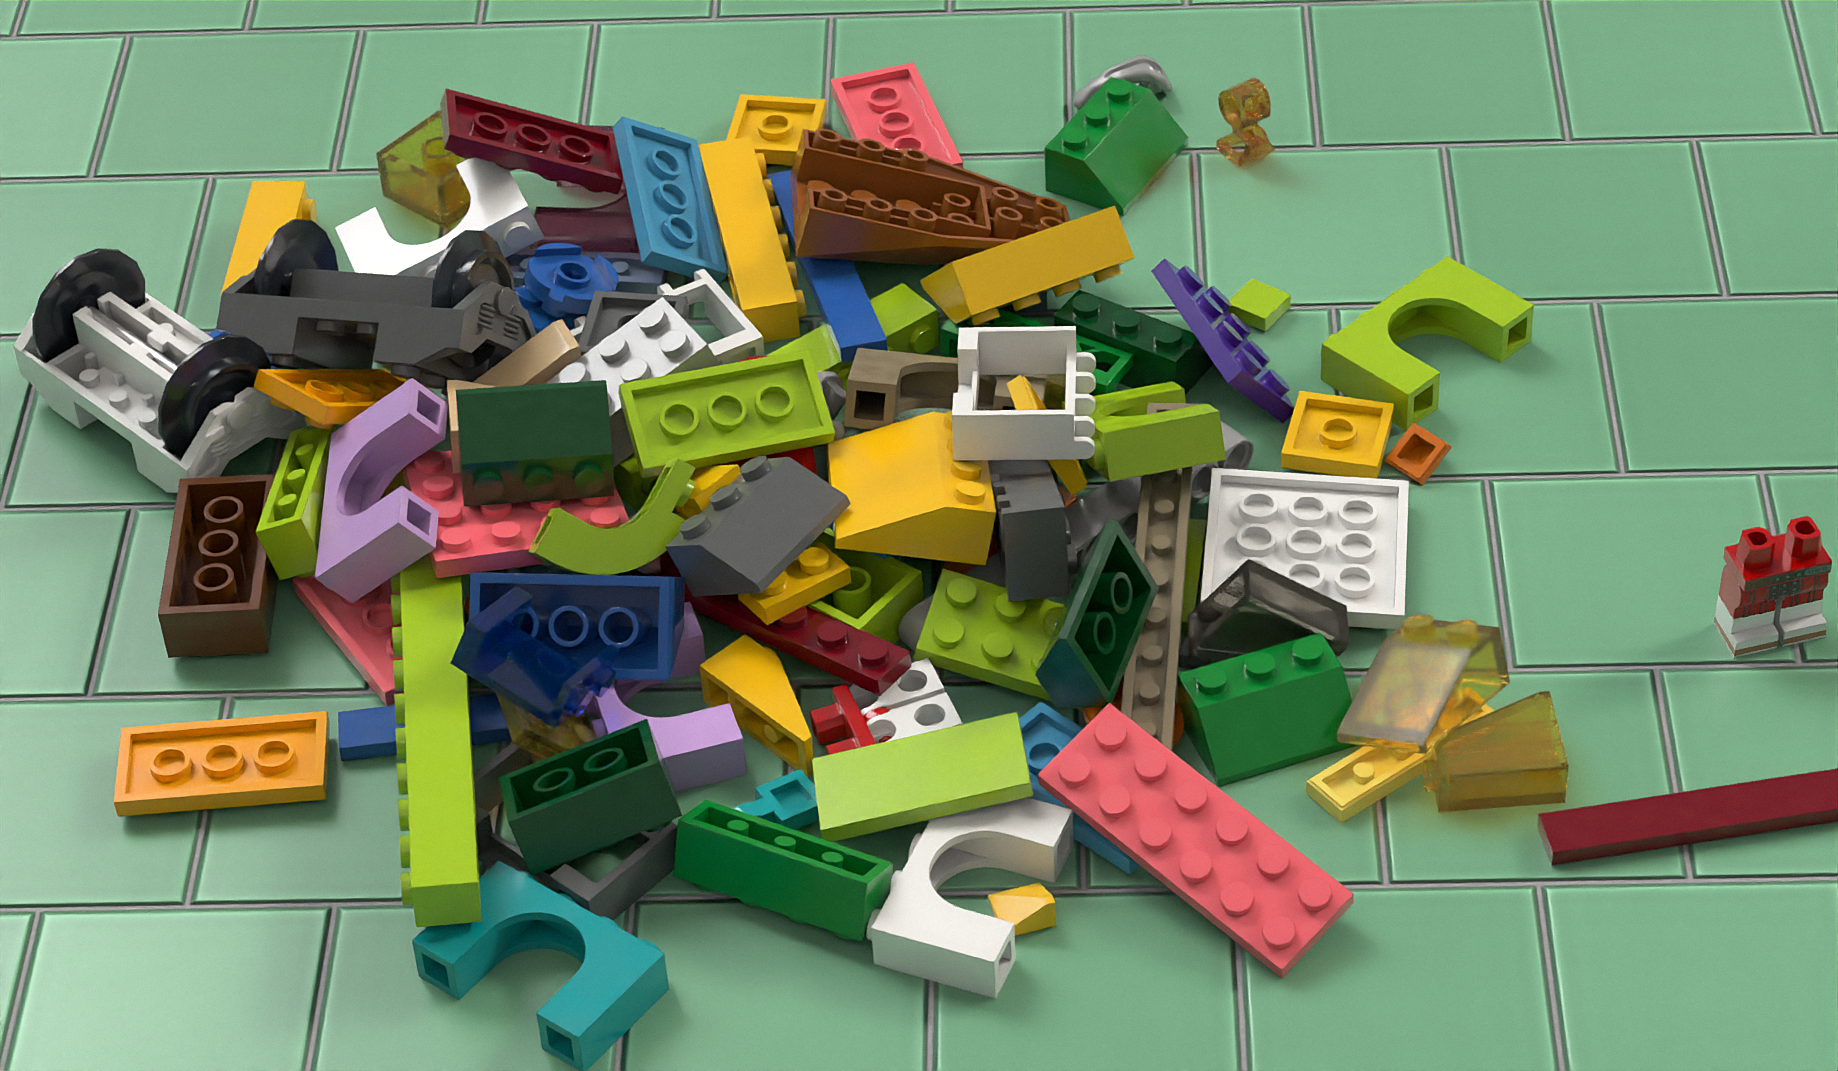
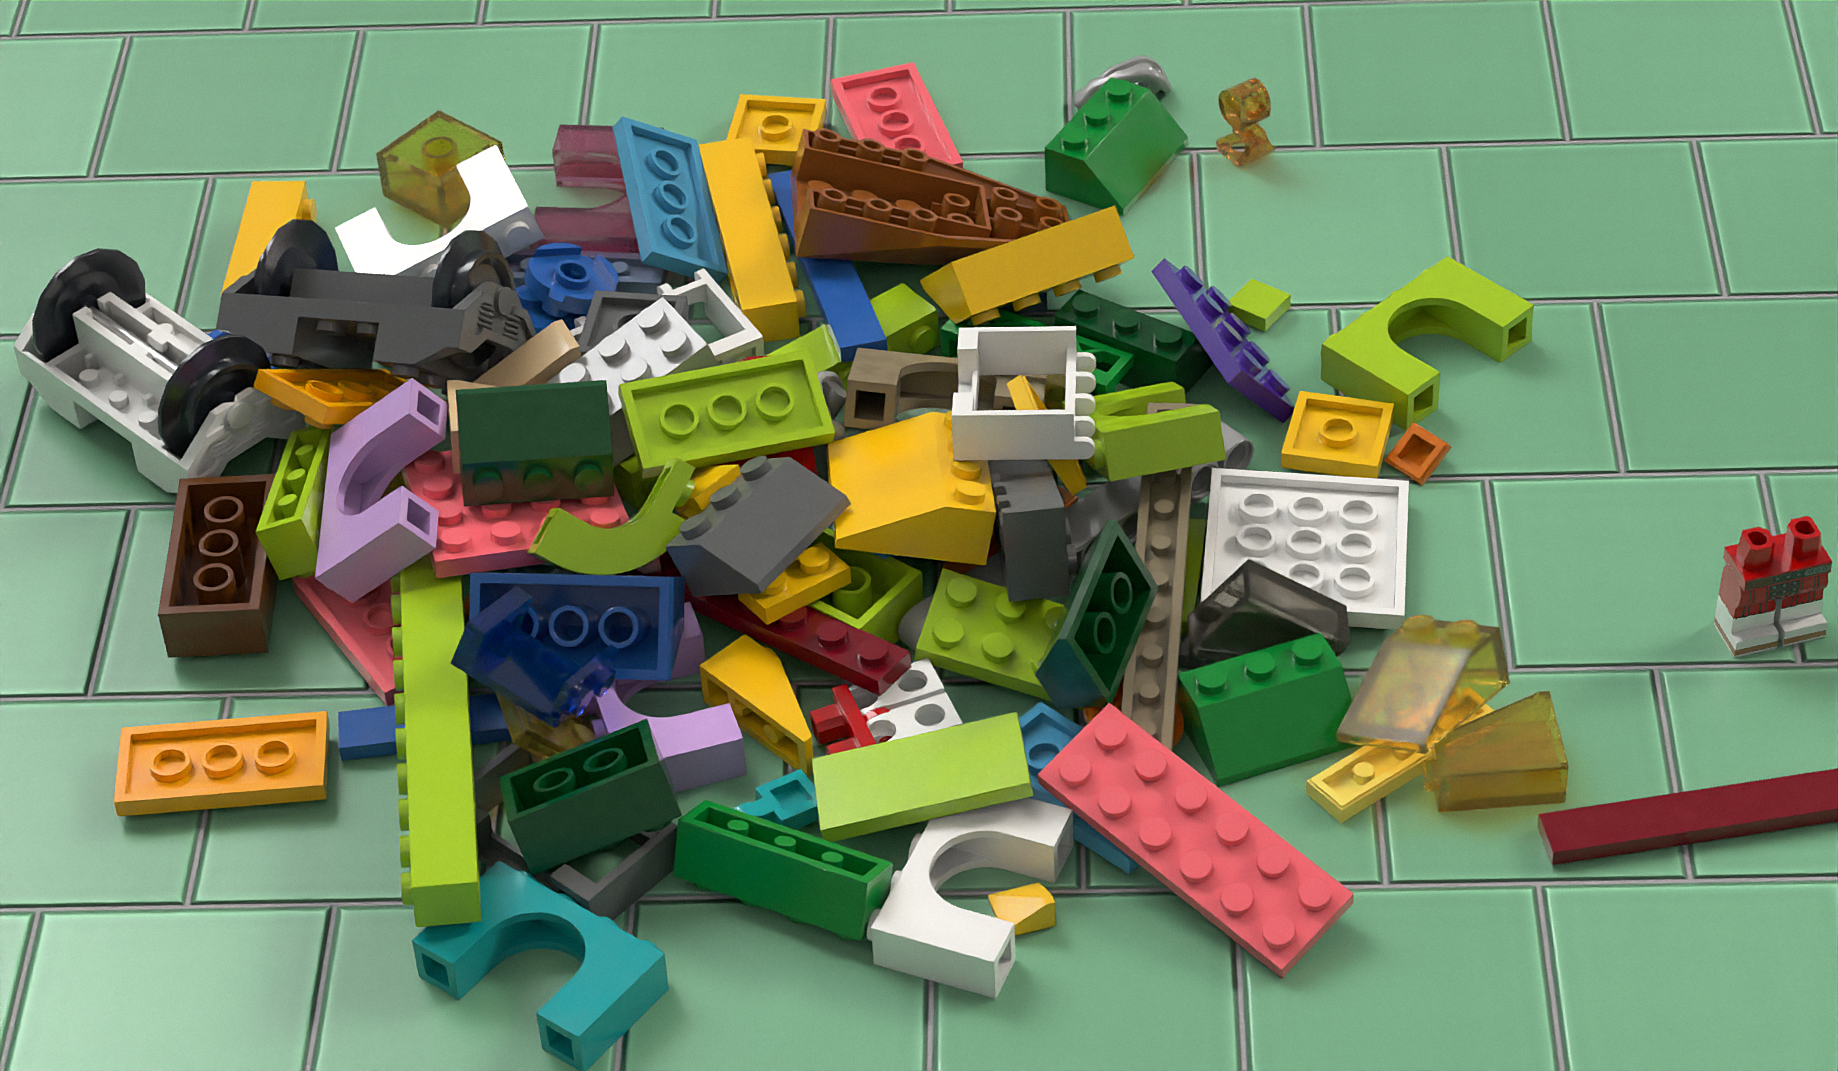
(530, 142): dark red plate -> none

